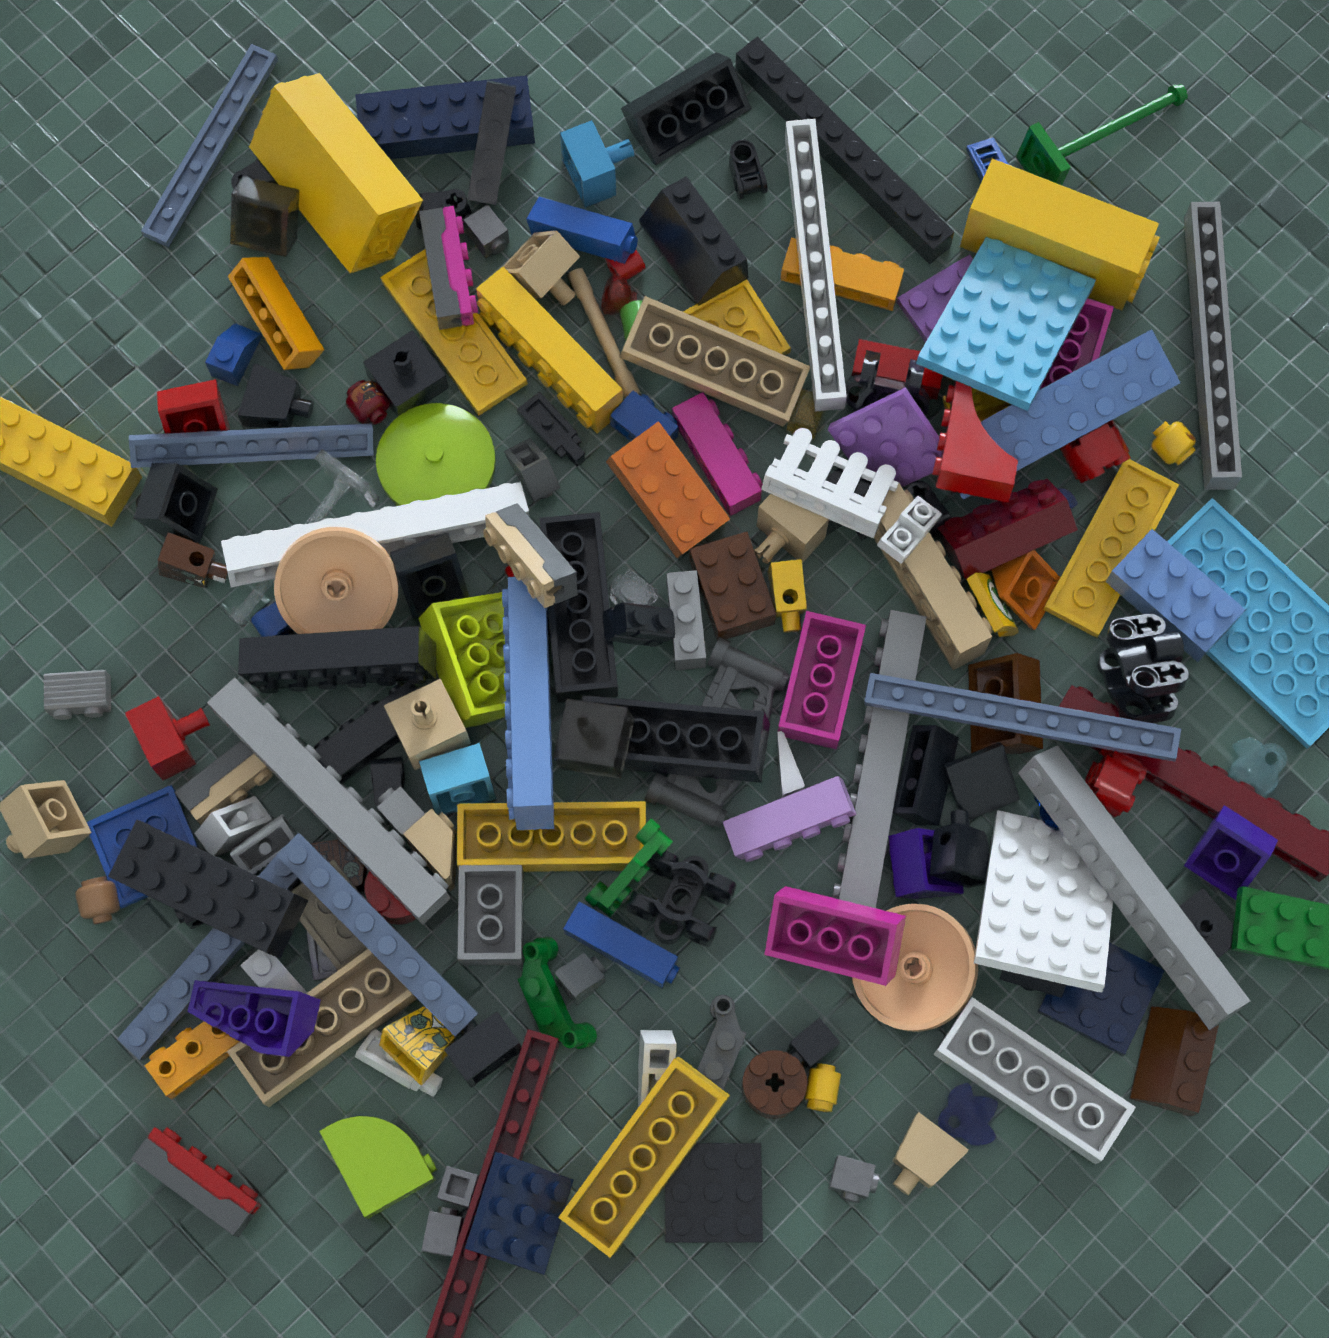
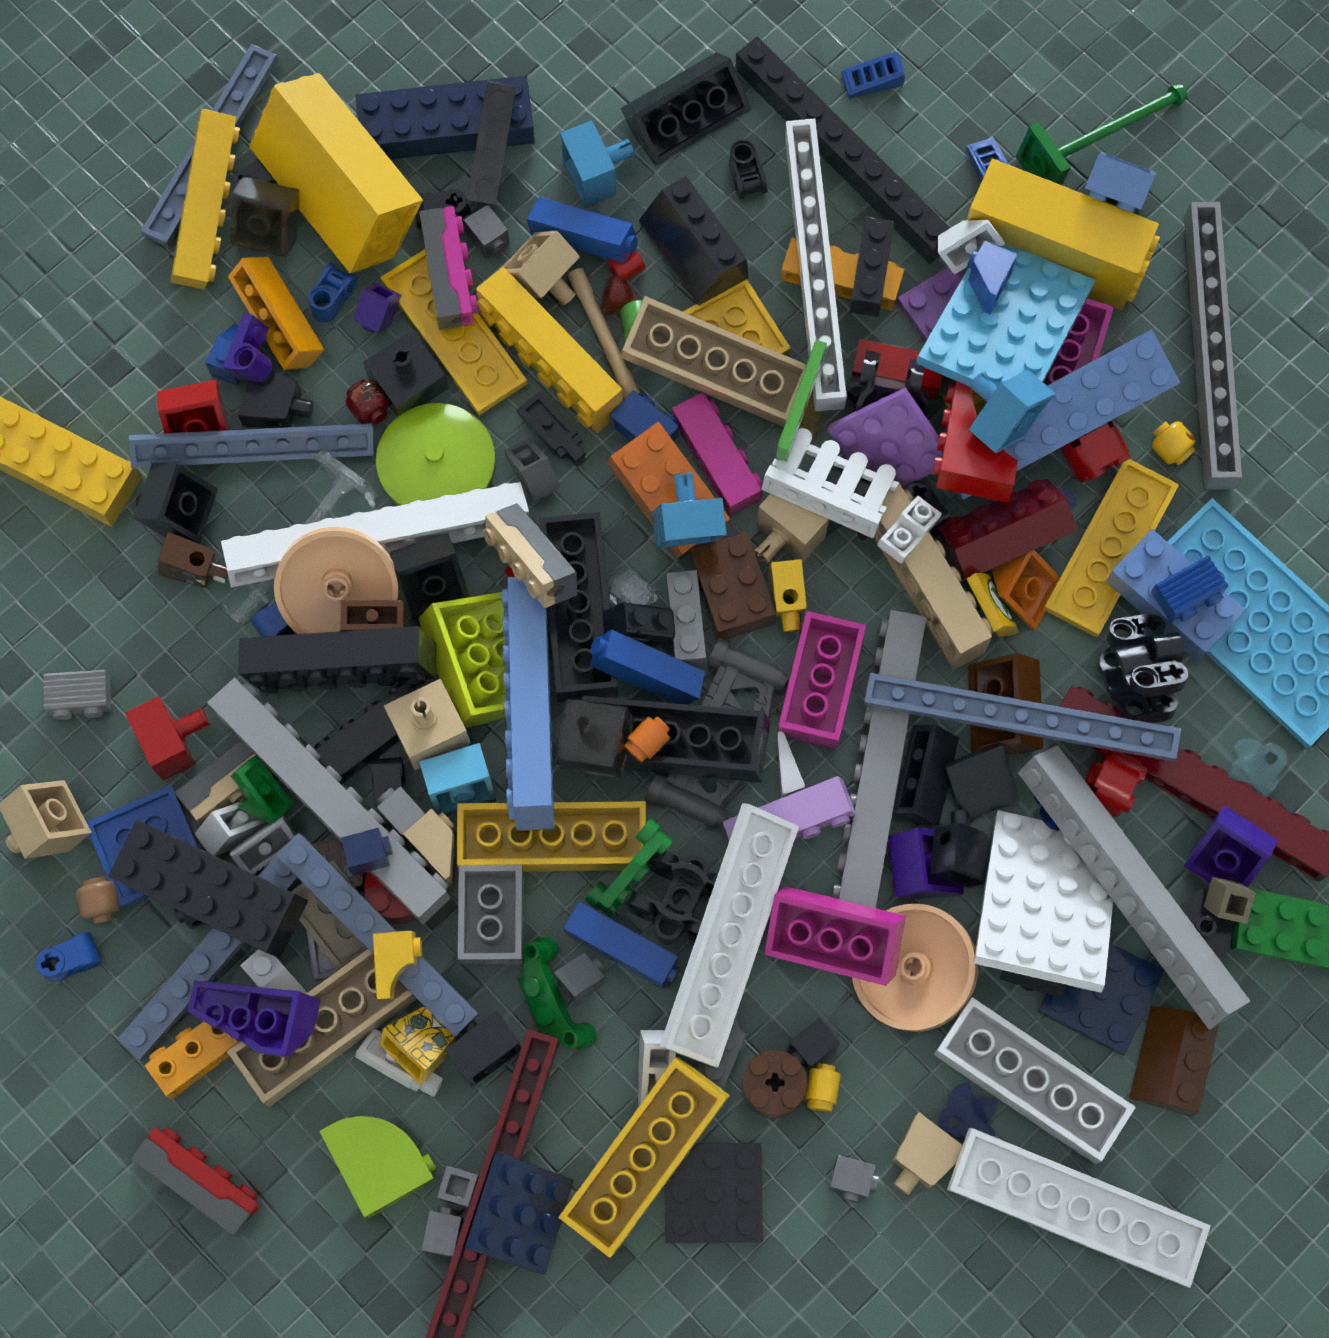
(73, 957): none -> blue piece
(203, 199): none -> yellow brick
(244, 355): none -> dark purple plate
(263, 793): none -> green slope
(334, 288): none -> blue piece
(366, 851): none -> dark blue brick
(371, 614): none -> reddish brown brick
(376, 307): none -> dark purple brick
(392, 956): none -> yellow arch
(646, 668): none -> blue brick
(647, 739): none -> orange brick
(688, 519): none -> dark azure brick
(729, 936): none -> white plate
(801, 400): none -> bright green tile
(871, 266): none -> black brick
(881, 64): none -> blue slope
(962, 239): none -> white slope
(990, 273): none -> slope
(1009, 408): none -> dark azure brick
(1079, 1207): none -> white plate
(1119, 181): none -> medium blue brick
(1189, 590): none -> blue brick
(1229, 900): none -> dark tan brick

